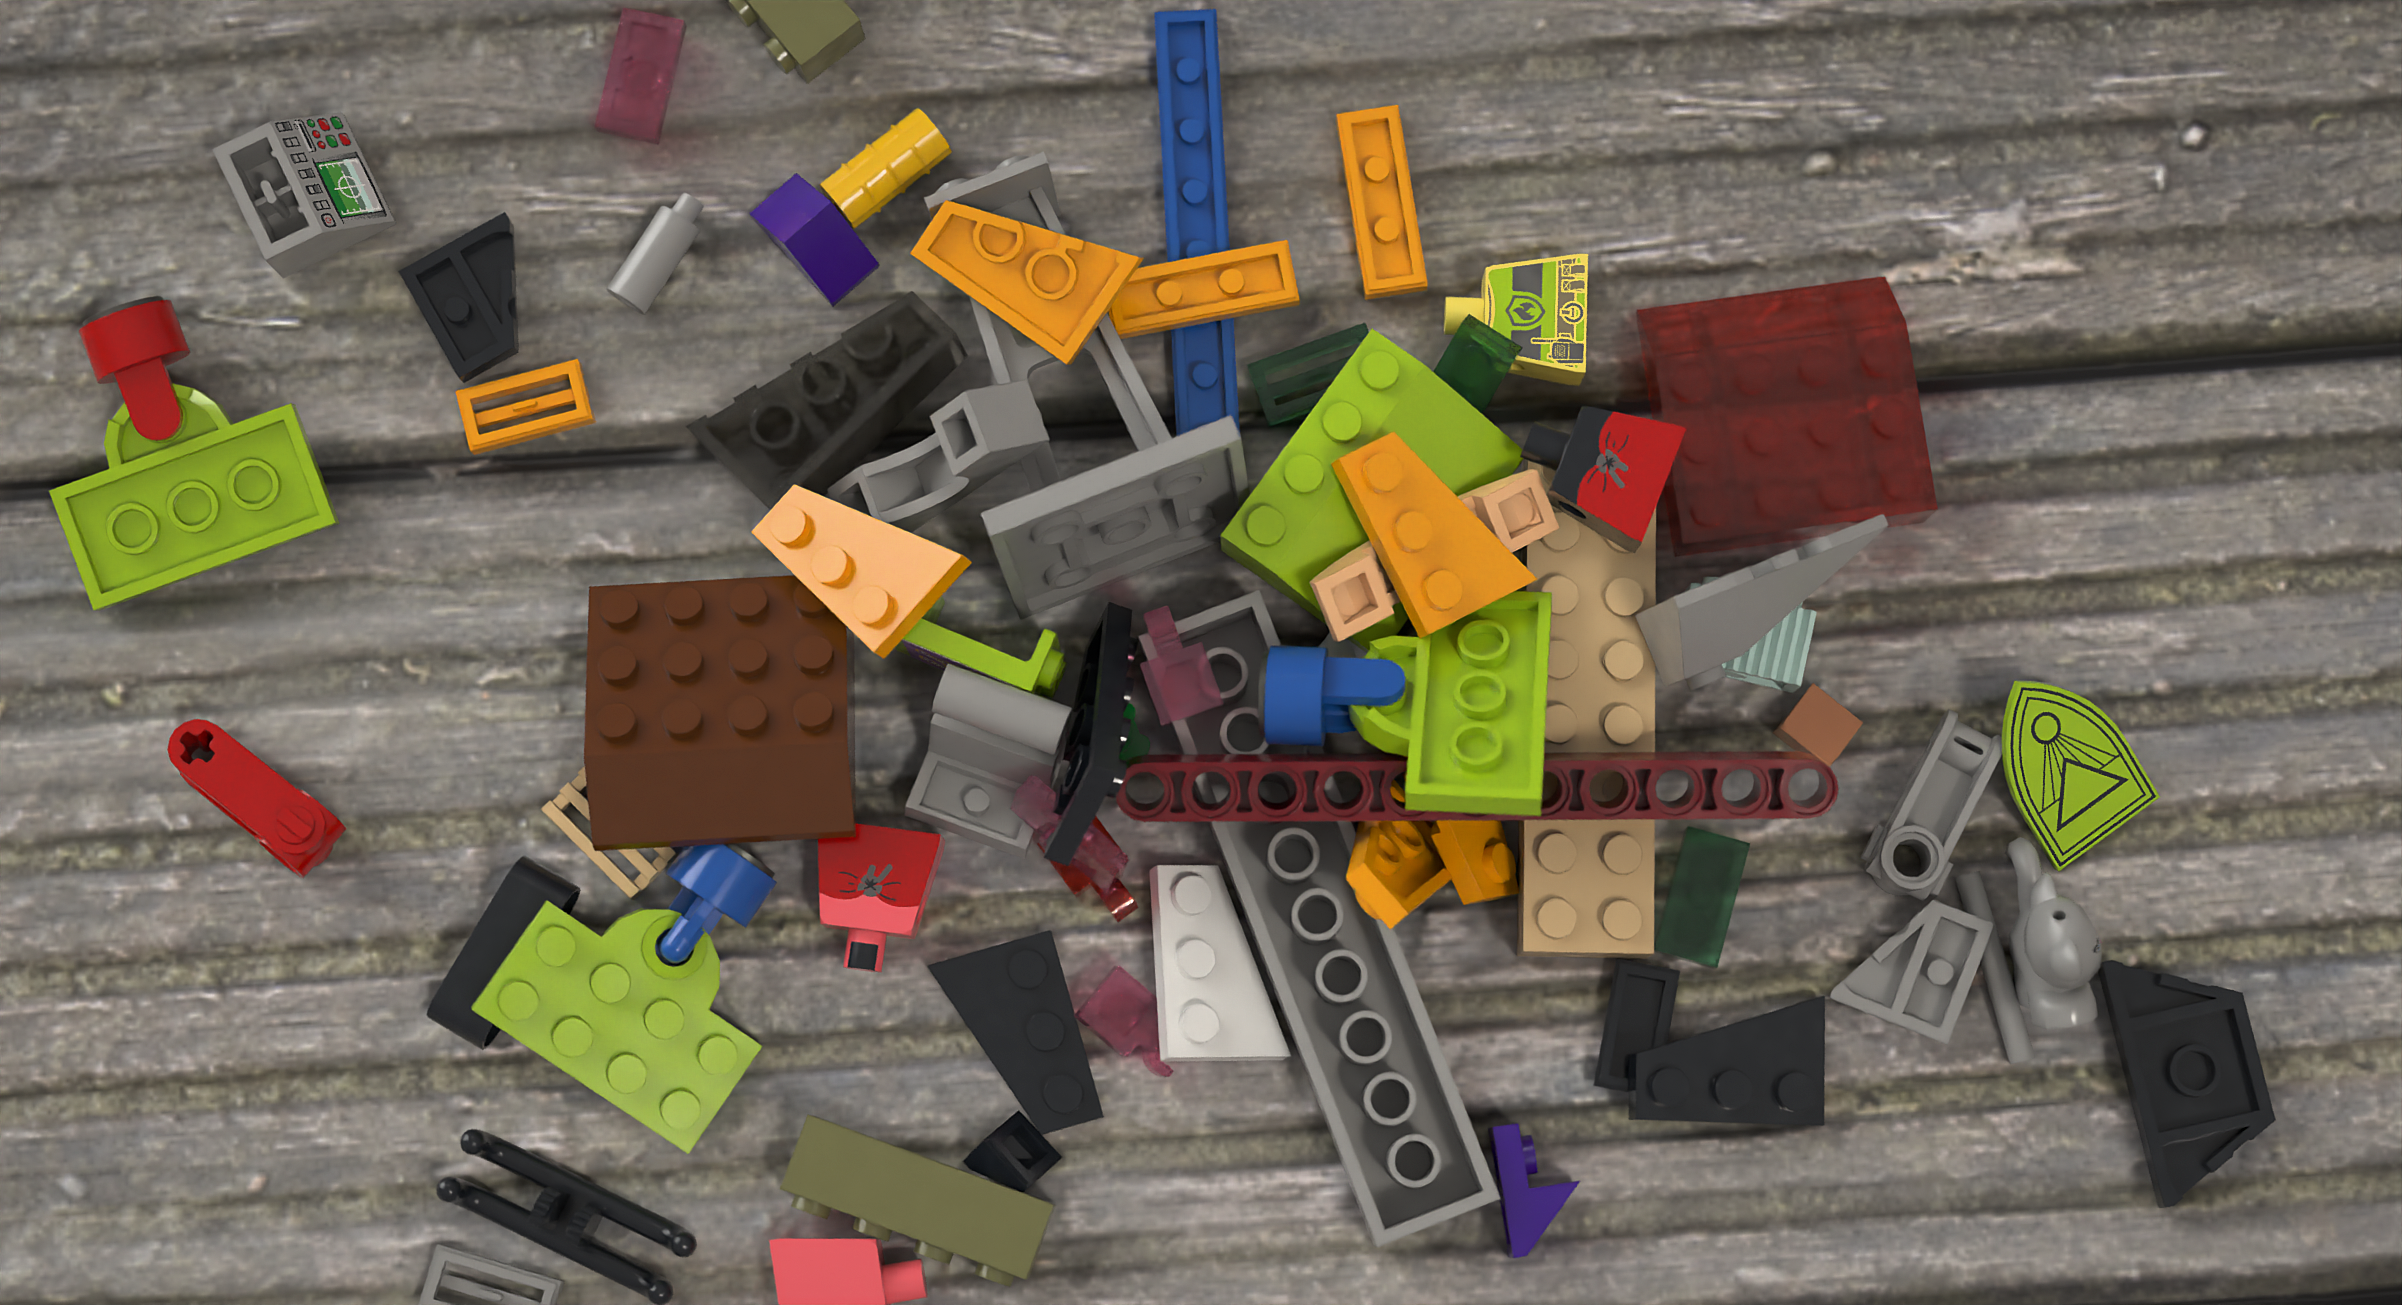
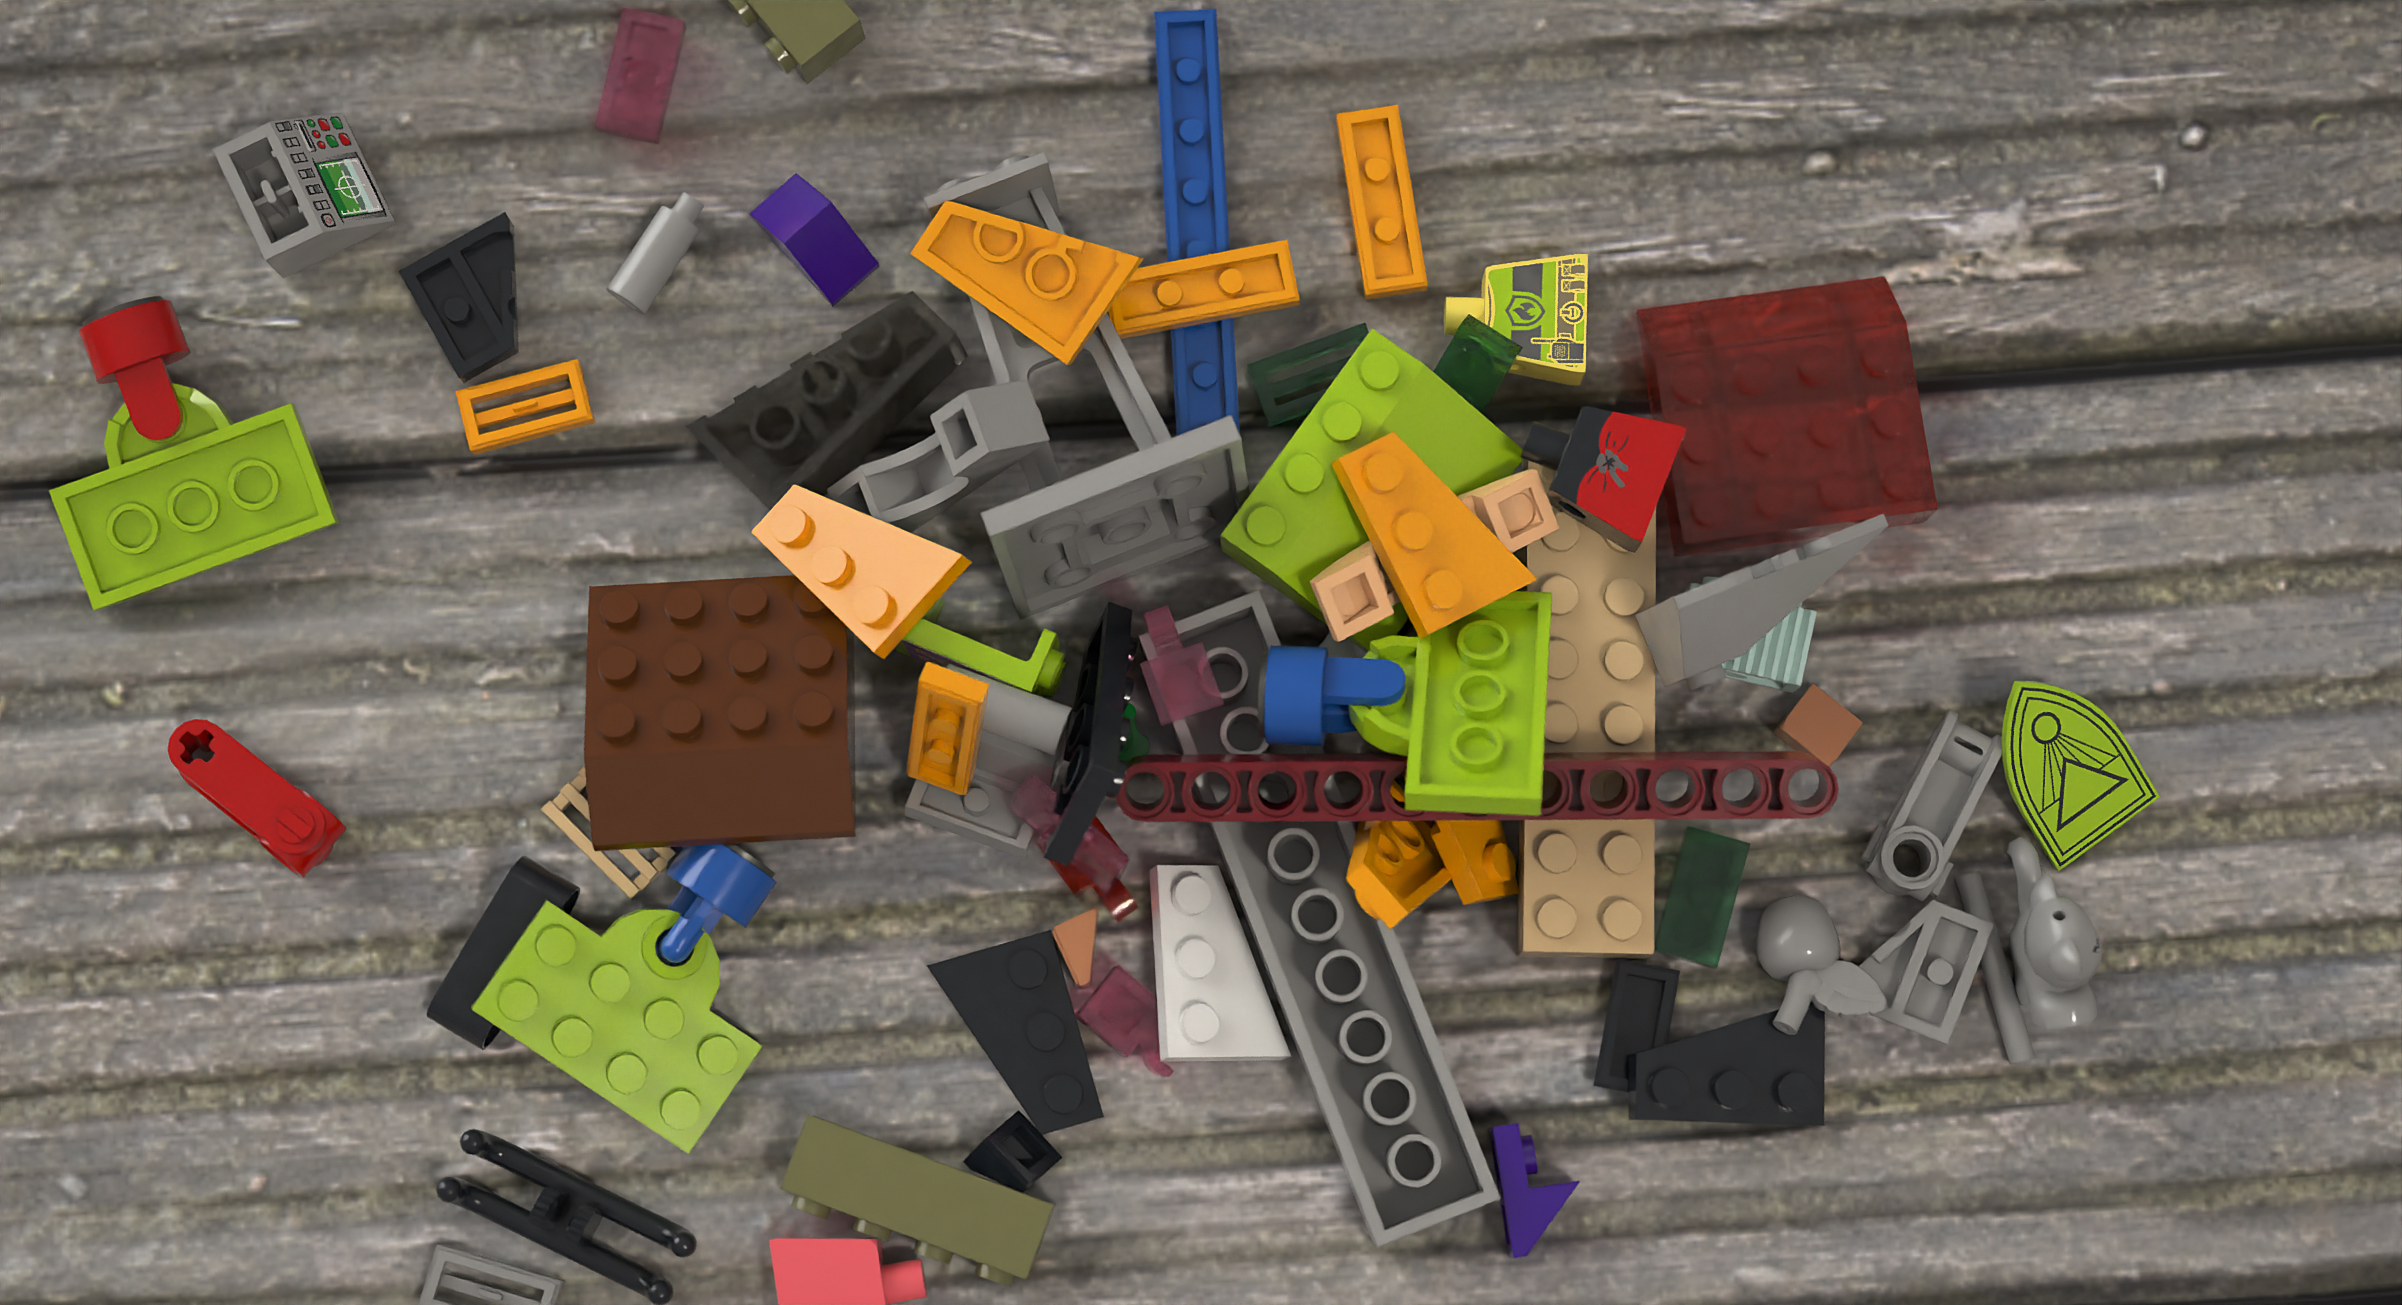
(876, 887): torso -> none
(886, 168): yellow axle -> none
(946, 728): none -> light orange tile
(1077, 944): none -> nougat slope
(1803, 948): none -> light grey piece
(2186, 1072): black wing -> none

